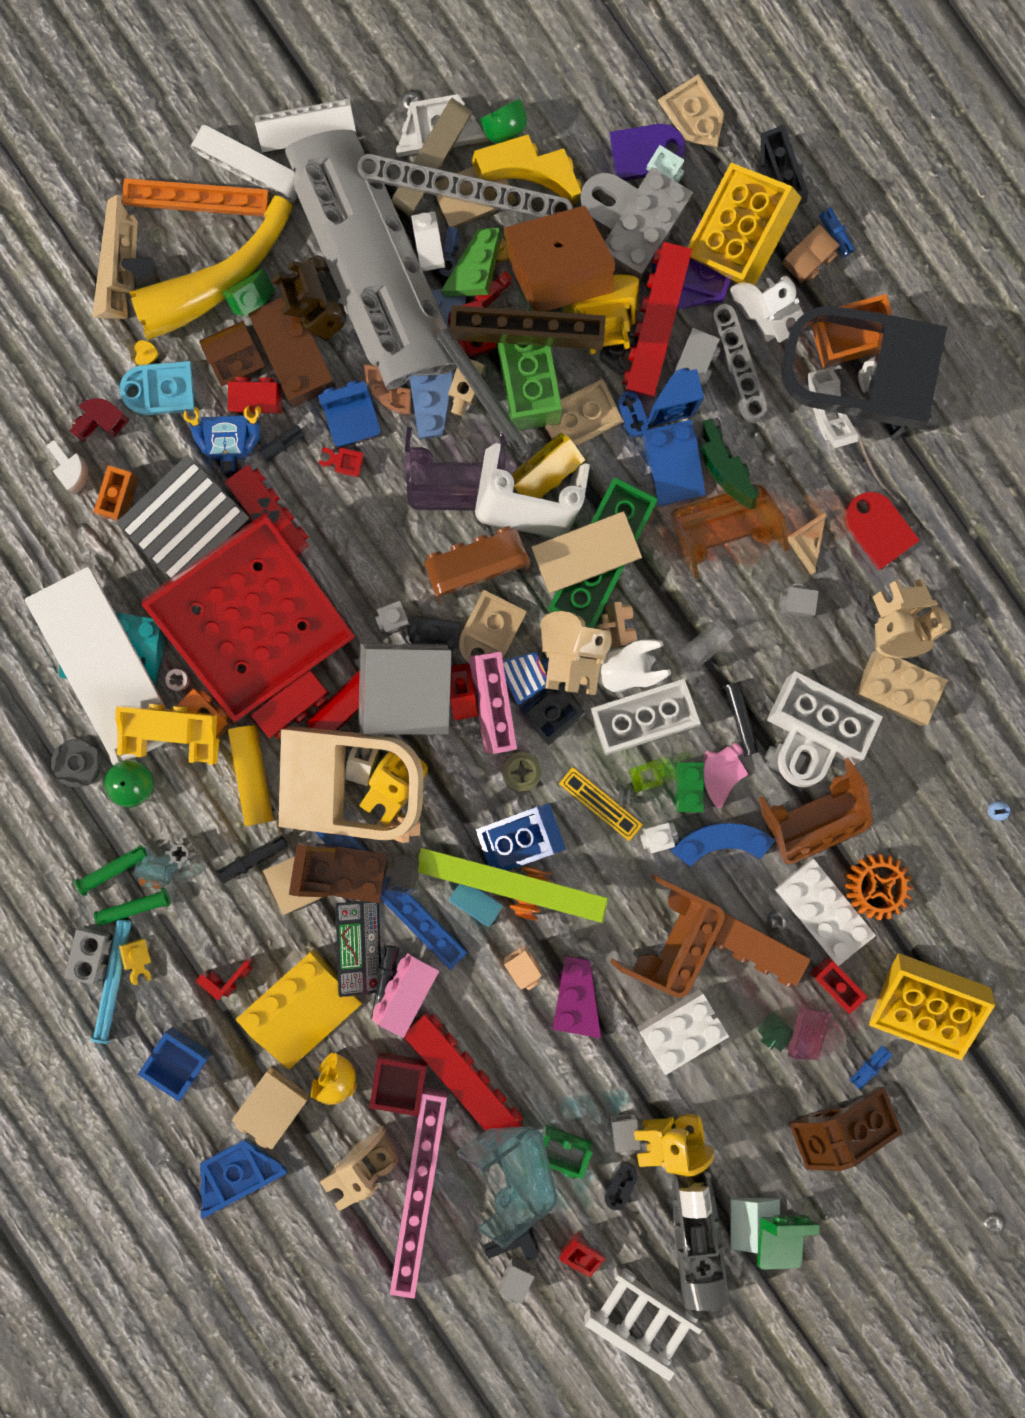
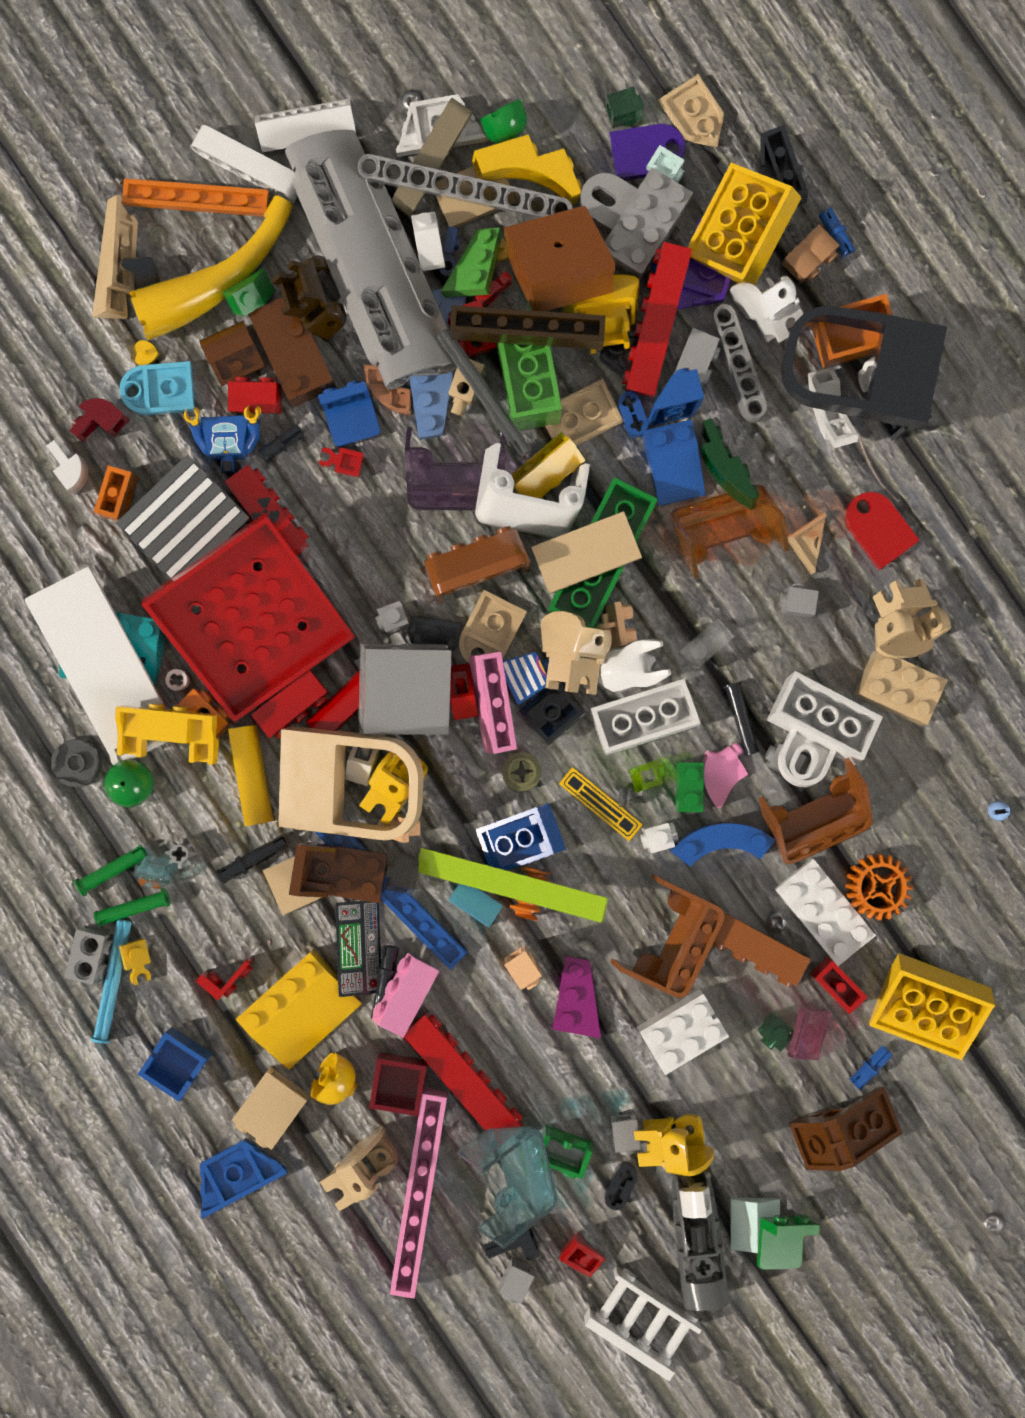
(624, 107): none -> clear green brick

